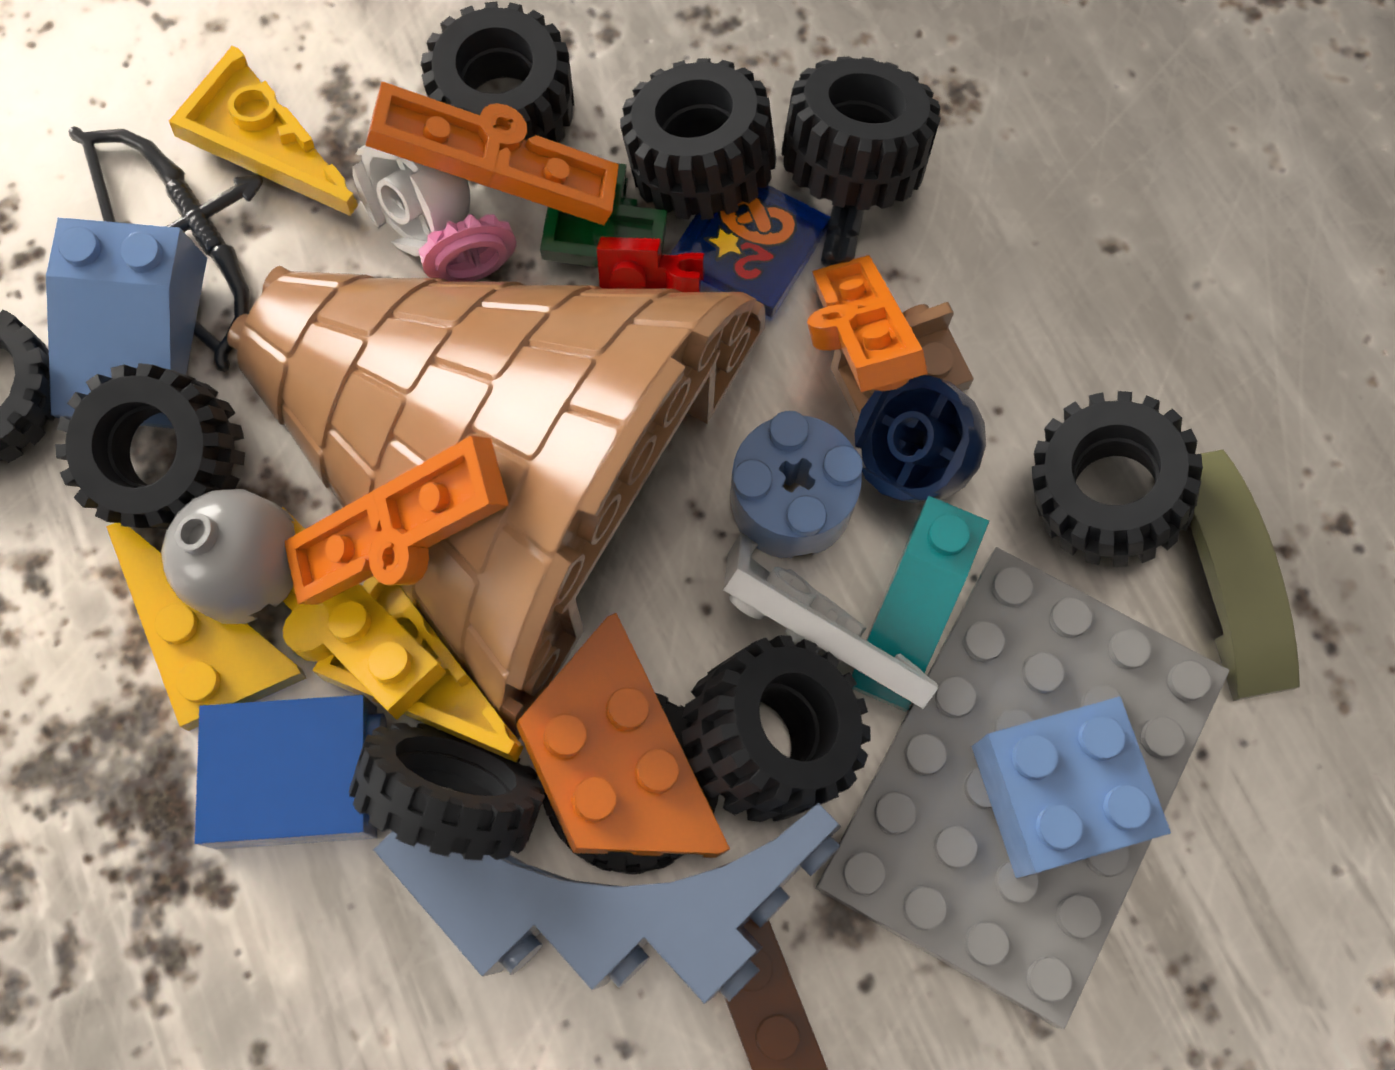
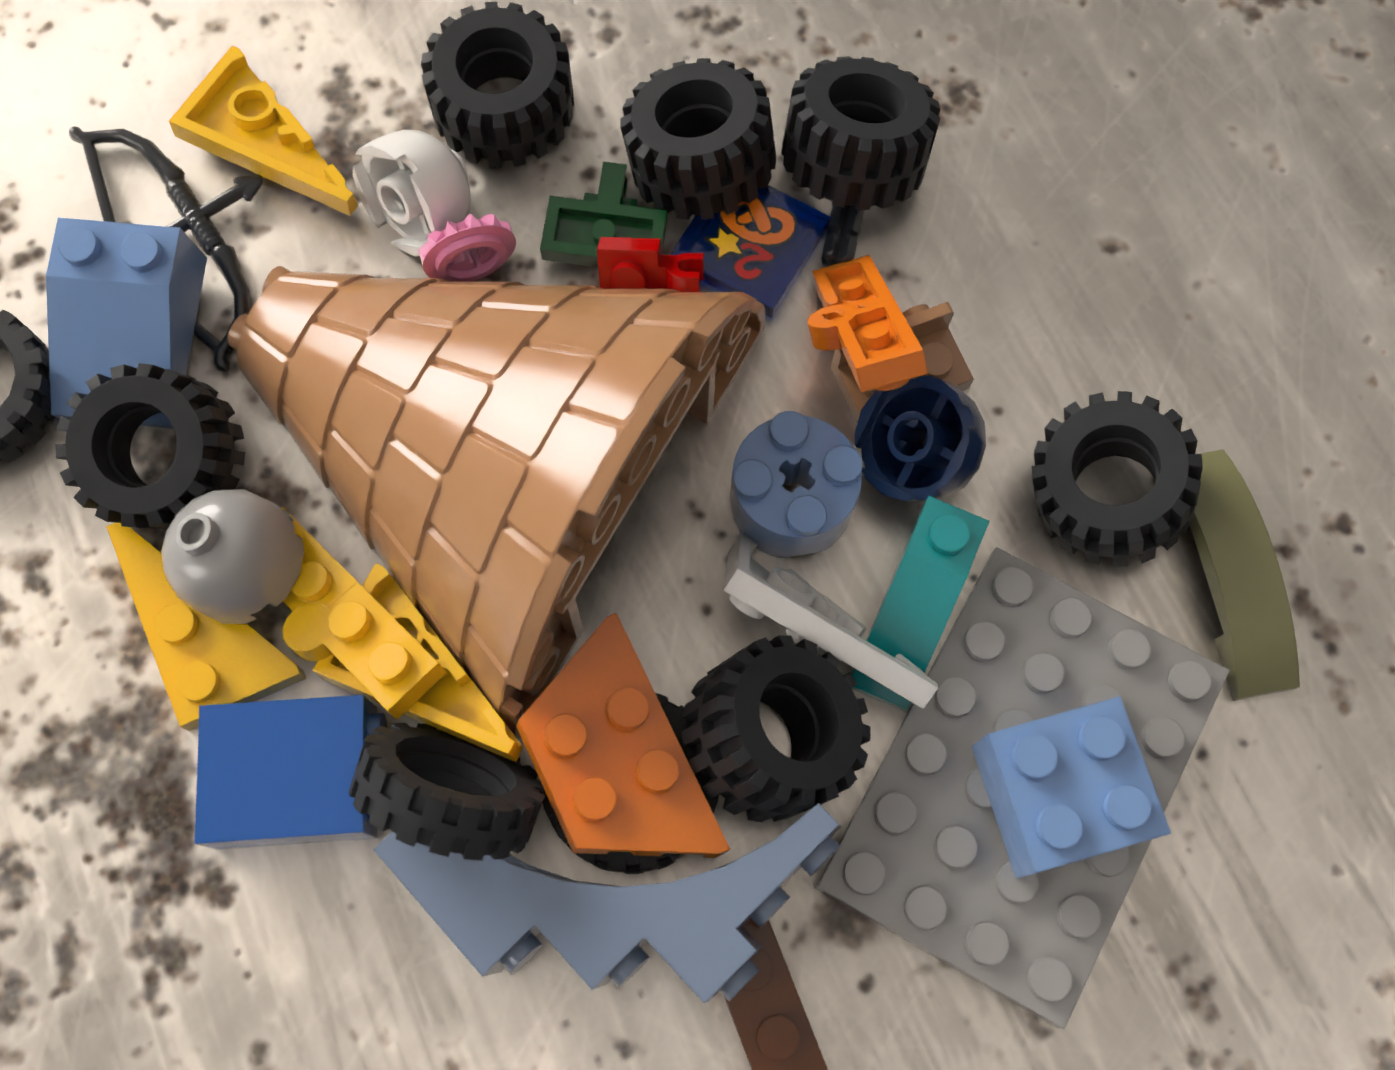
(395, 524): orange hinge -> none
(492, 152): orange hinge -> none

